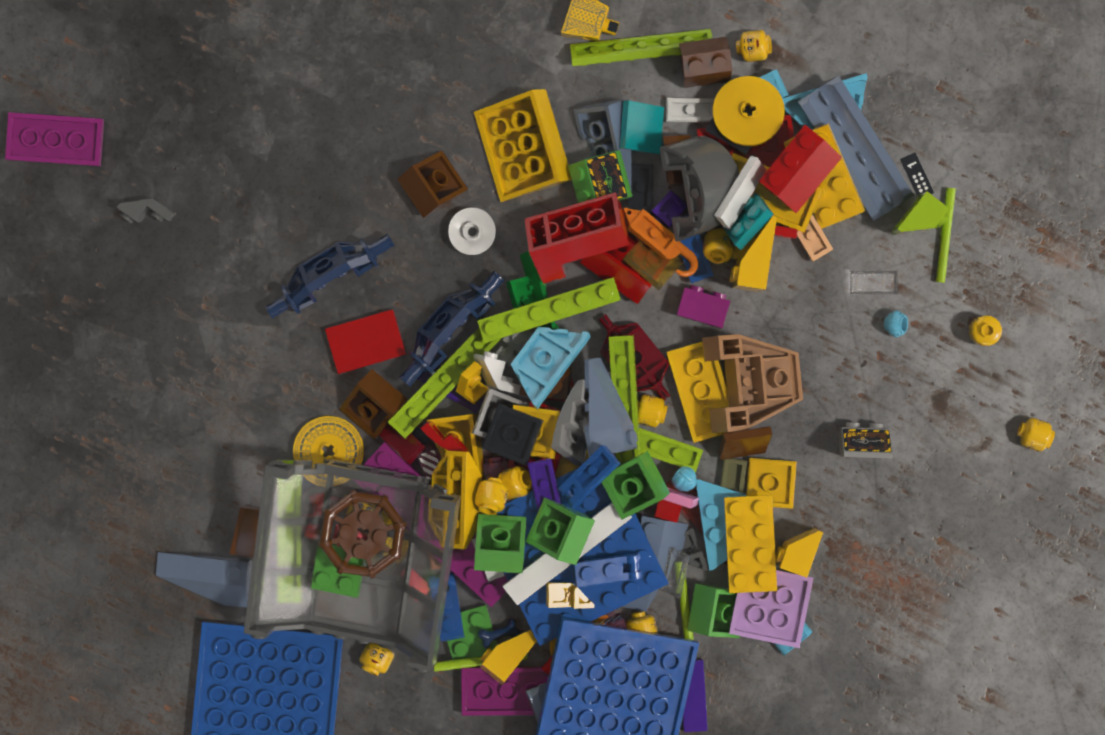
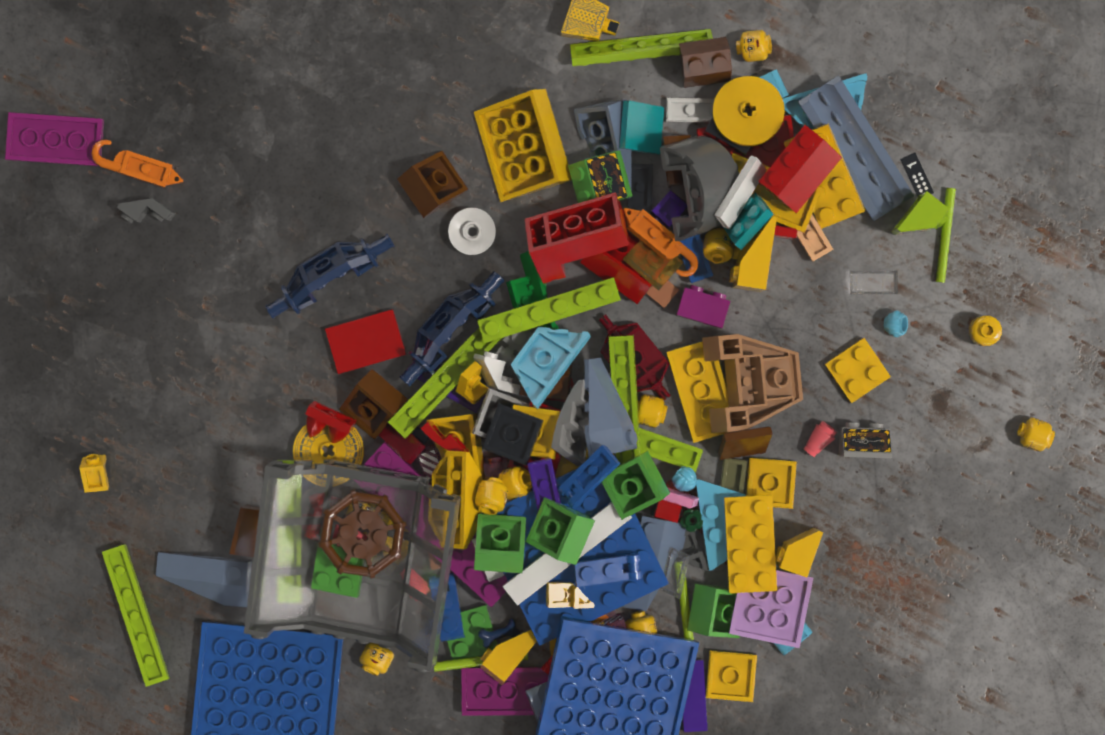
(94, 473): none -> yellow bracket
(135, 615): none -> lime plate
(137, 166): none -> orange plate
(321, 415): none -> red tile
(664, 295): none -> nougat tile
(685, 520): none -> dark green plate
(731, 675): none -> yellow tile
(820, 438): none -> coral cone
(857, 370): none -> yellow plate

